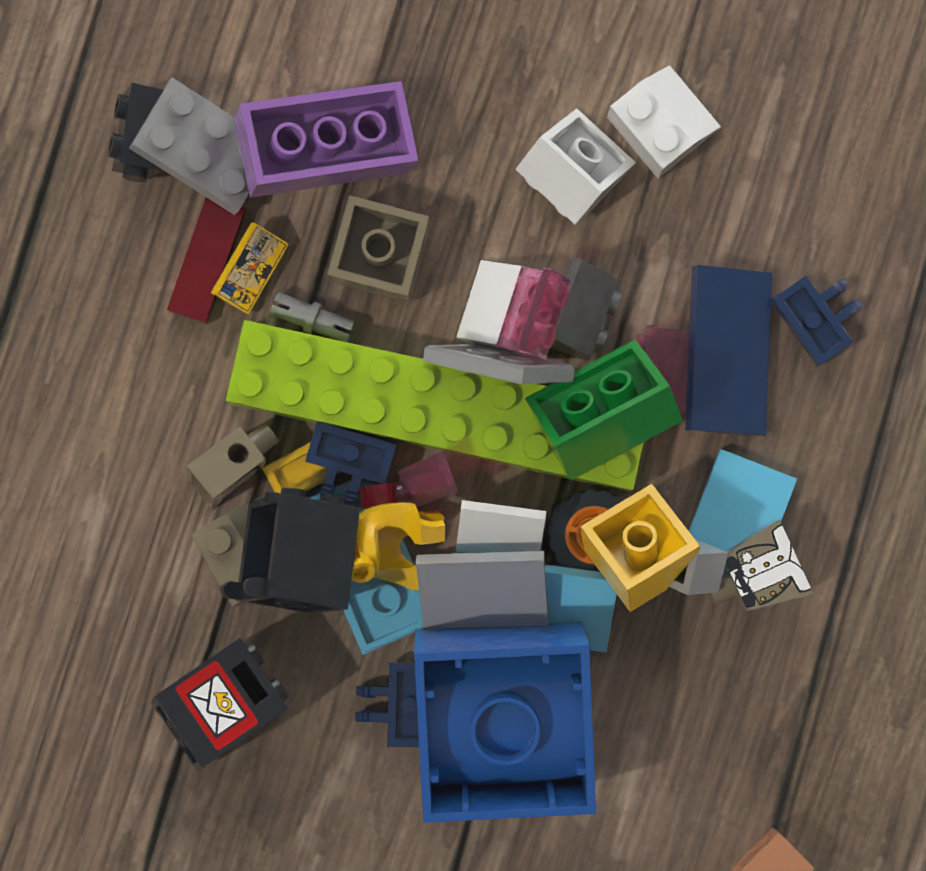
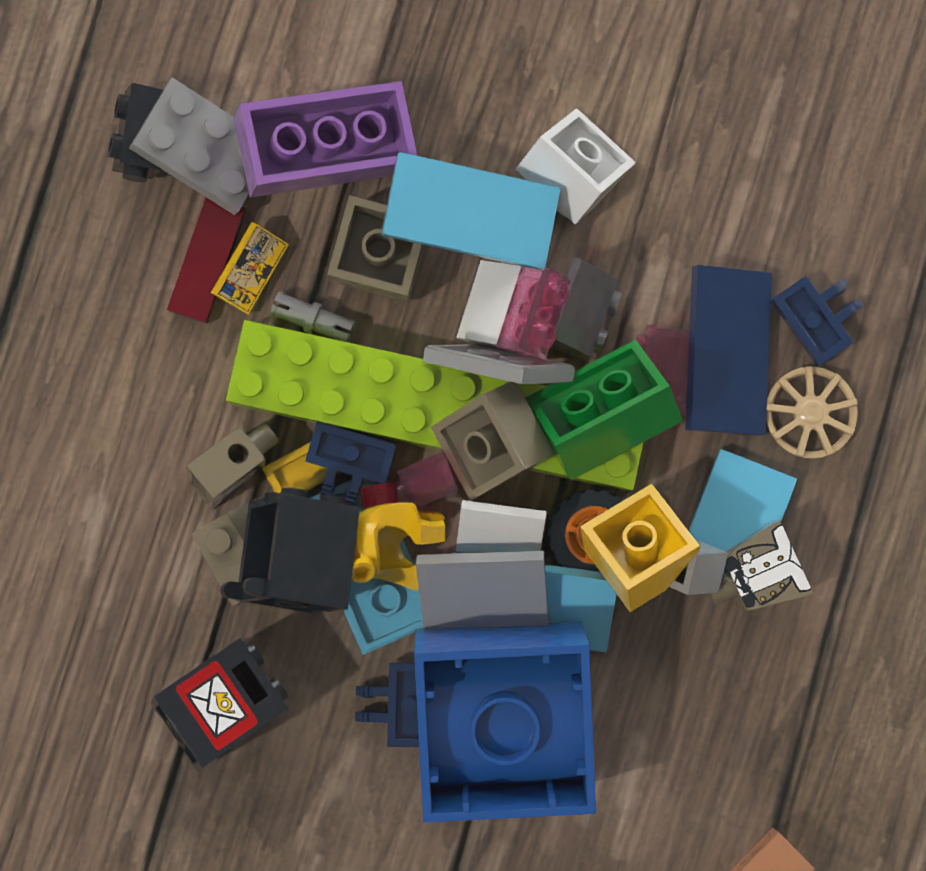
(470, 211): none -> medium azure tile
(492, 440): none -> dark tan slope
(662, 120): white slope -> none
(812, 412): none -> tan wheel

